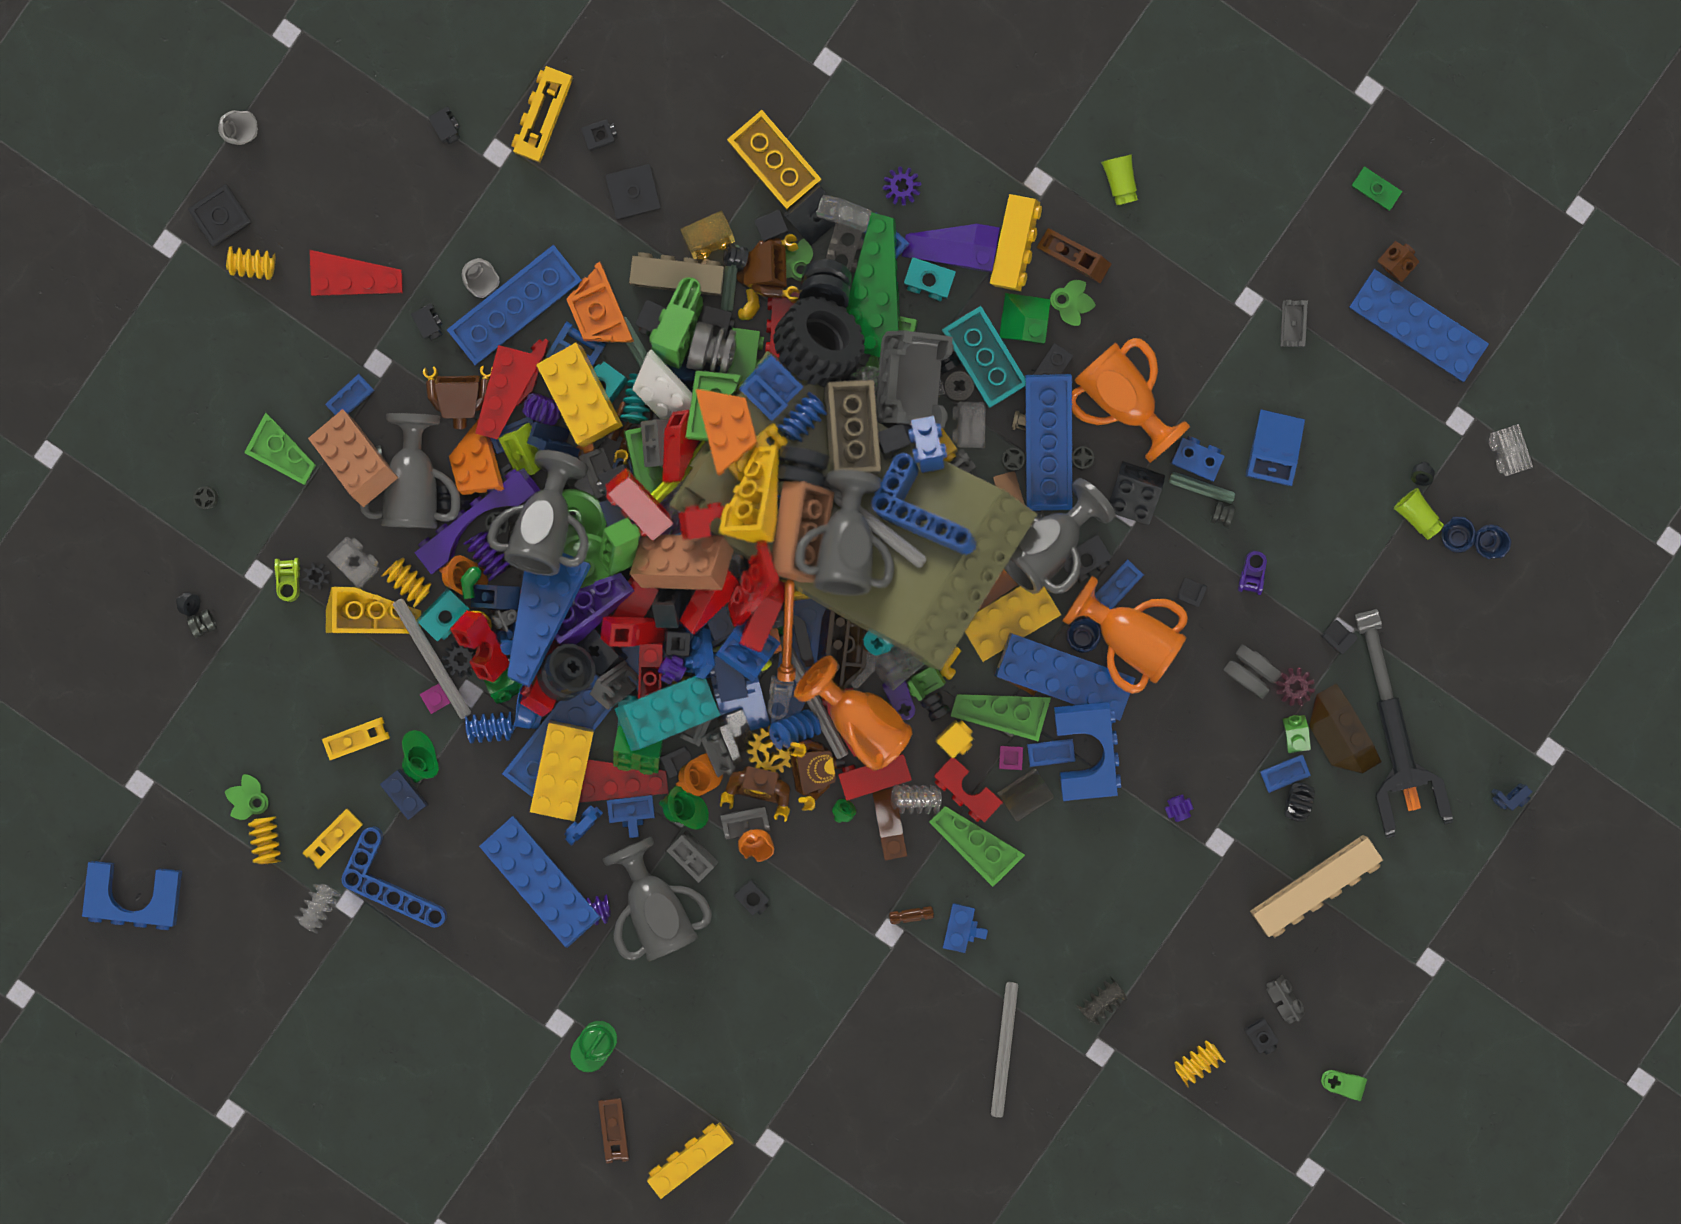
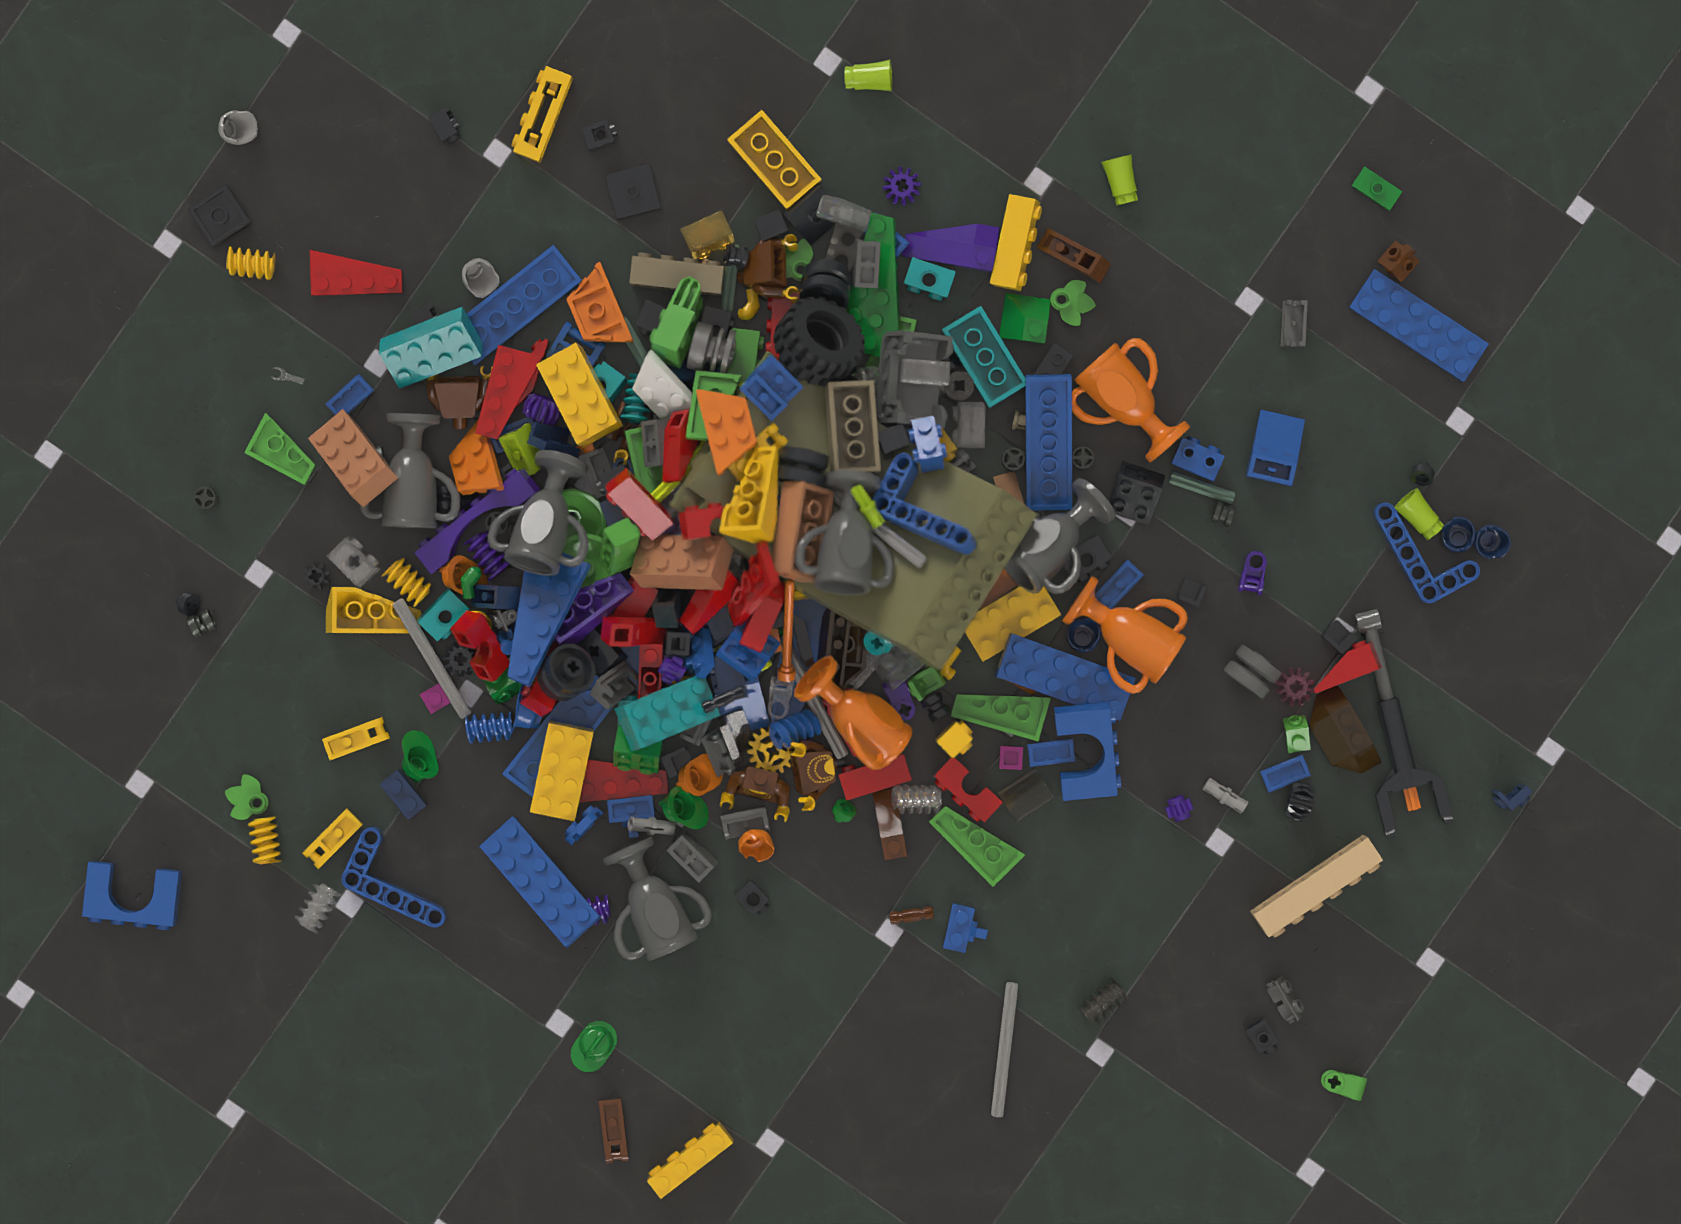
(285, 376): none -> clear hand
(287, 577): lime piece -> none
(430, 347): none -> teal brick
(651, 826): none -> light grey pin
(723, 699): none -> black axle
(802, 418): blue piece -> none
(866, 264): none -> dark grey hinge
(867, 506): none -> lime axle
(869, 76): none -> lime plant
(924, 372): none -> clear brick
(1198, 1063): yellow piece -> none
(1225, 795): none -> light grey pin
(1353, 664): none -> red slope
(1416, 560): none -> blue beam
(1510, 450): clear brick -> none

